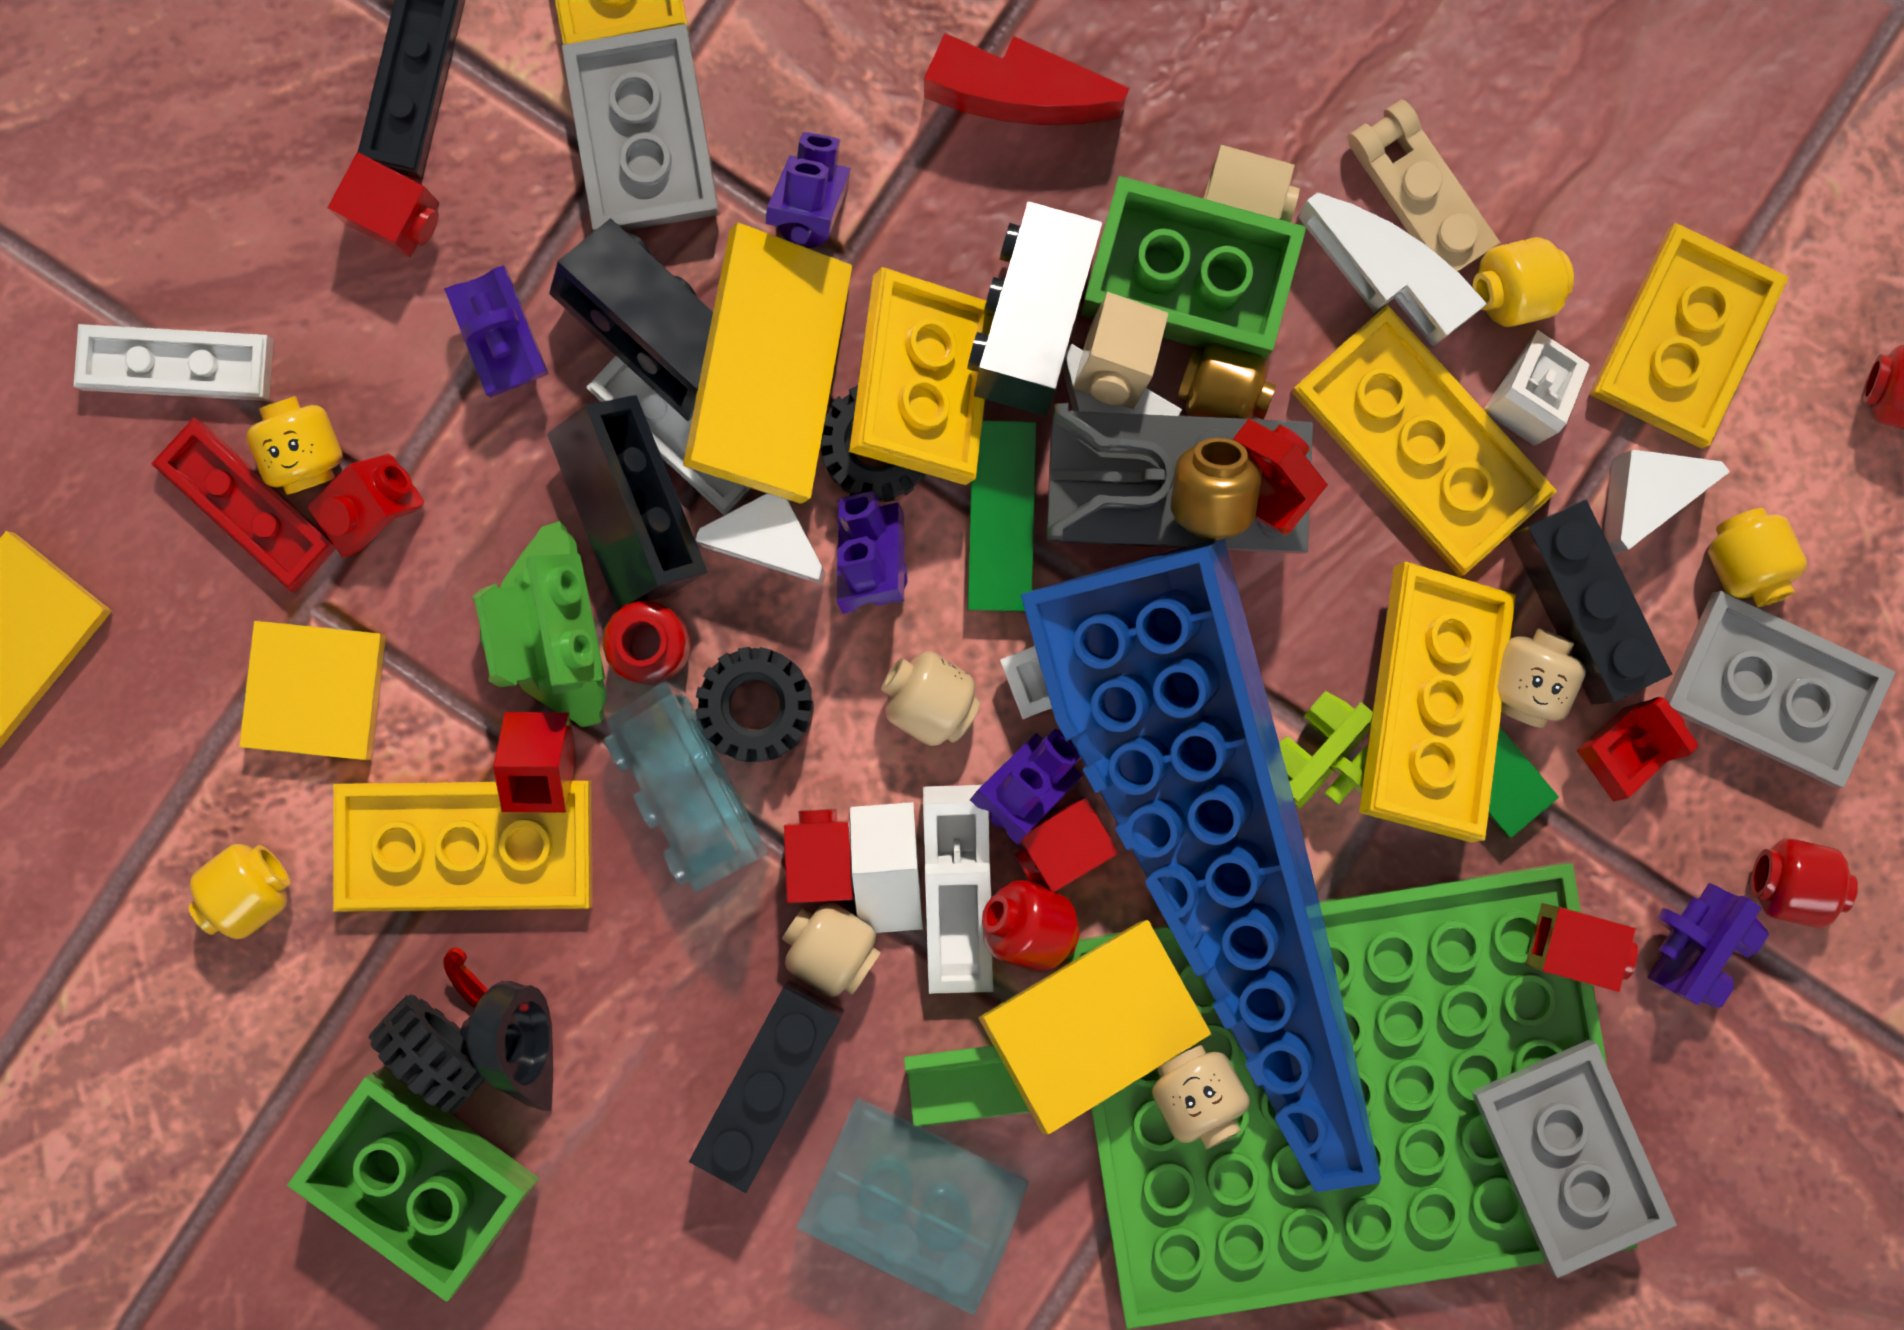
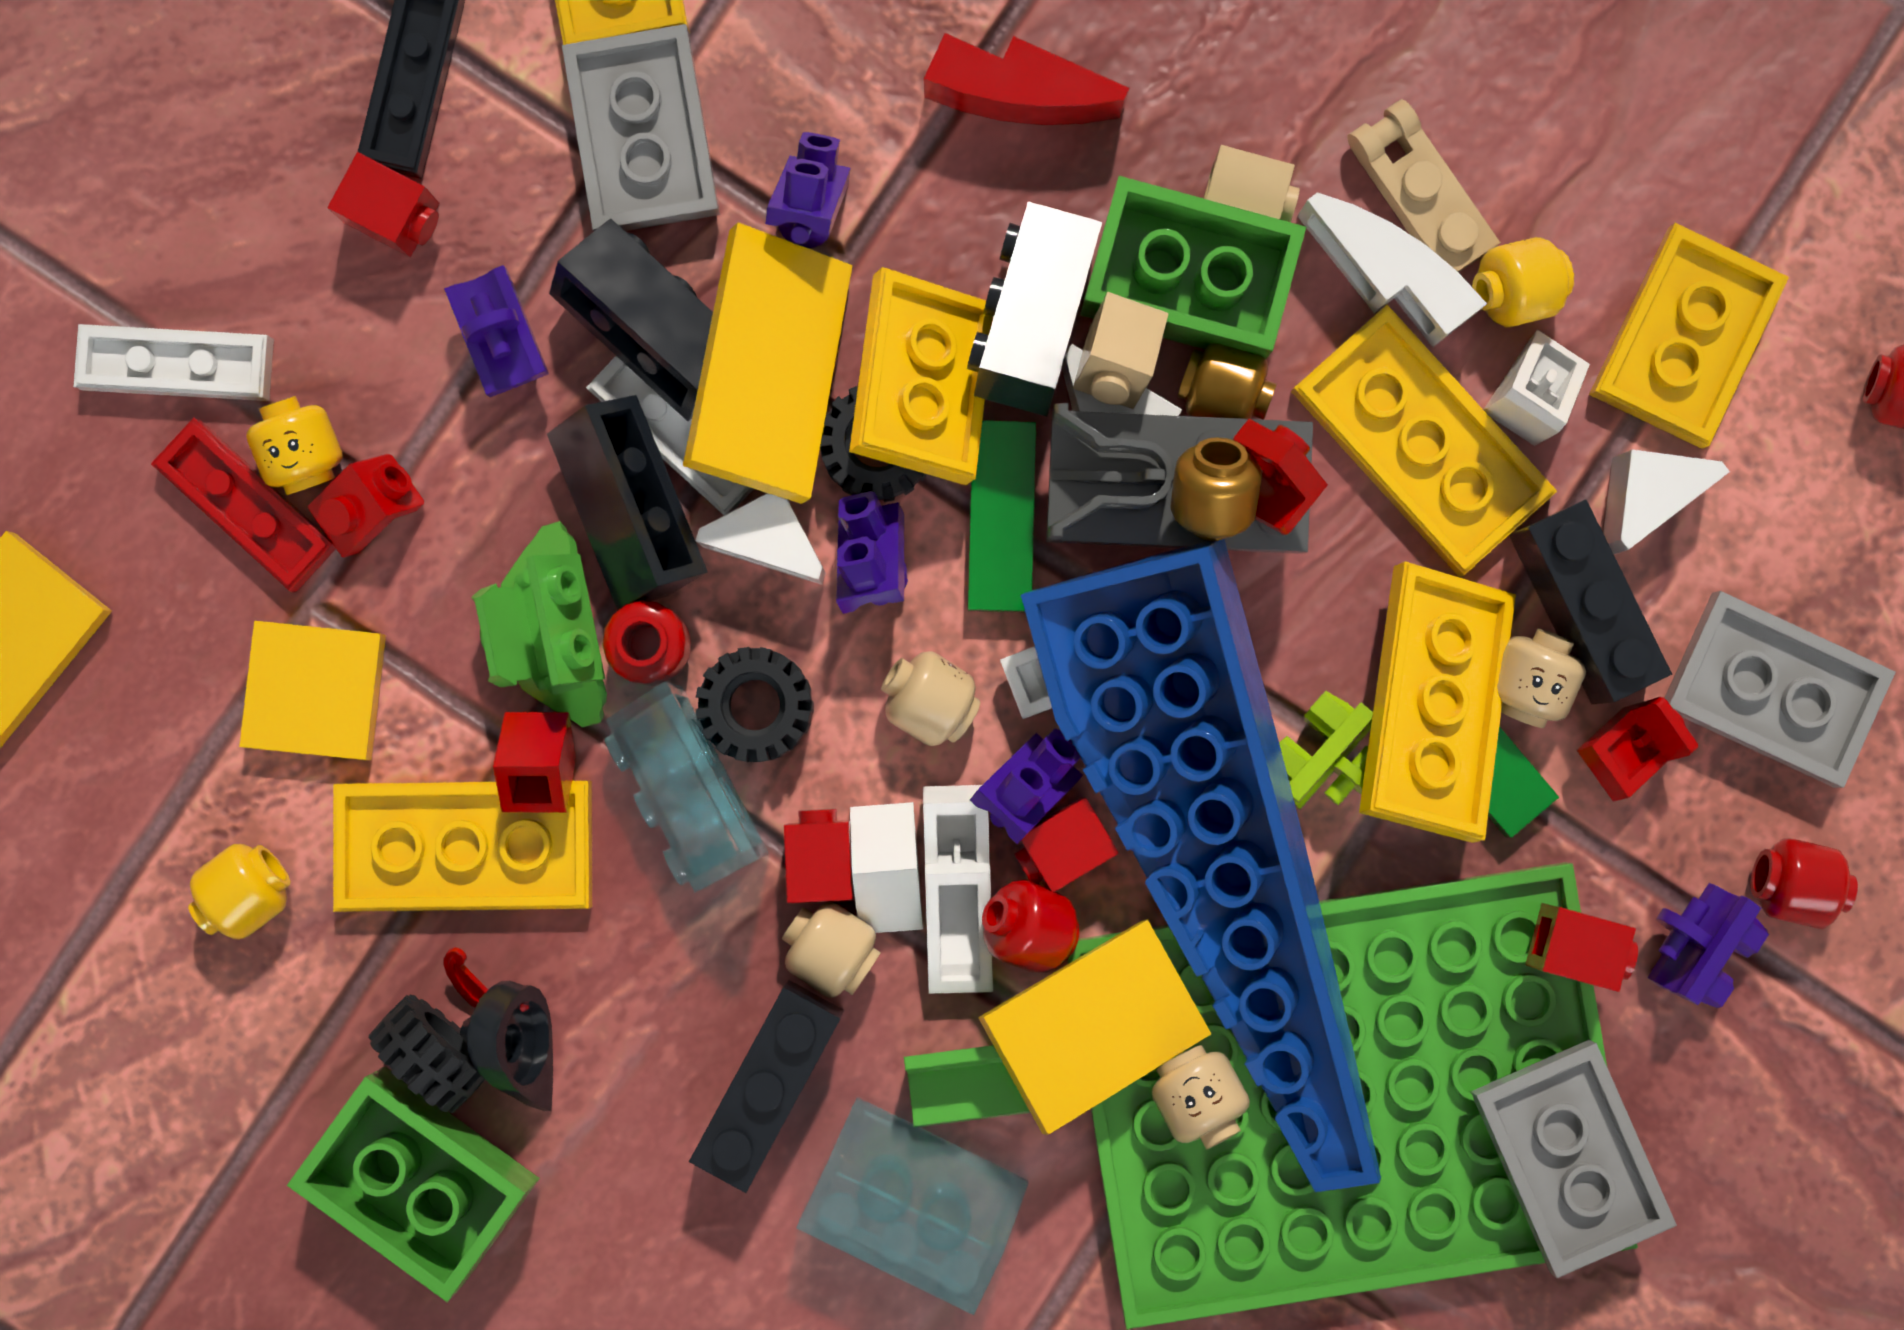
(1757, 557): yellow head -> none

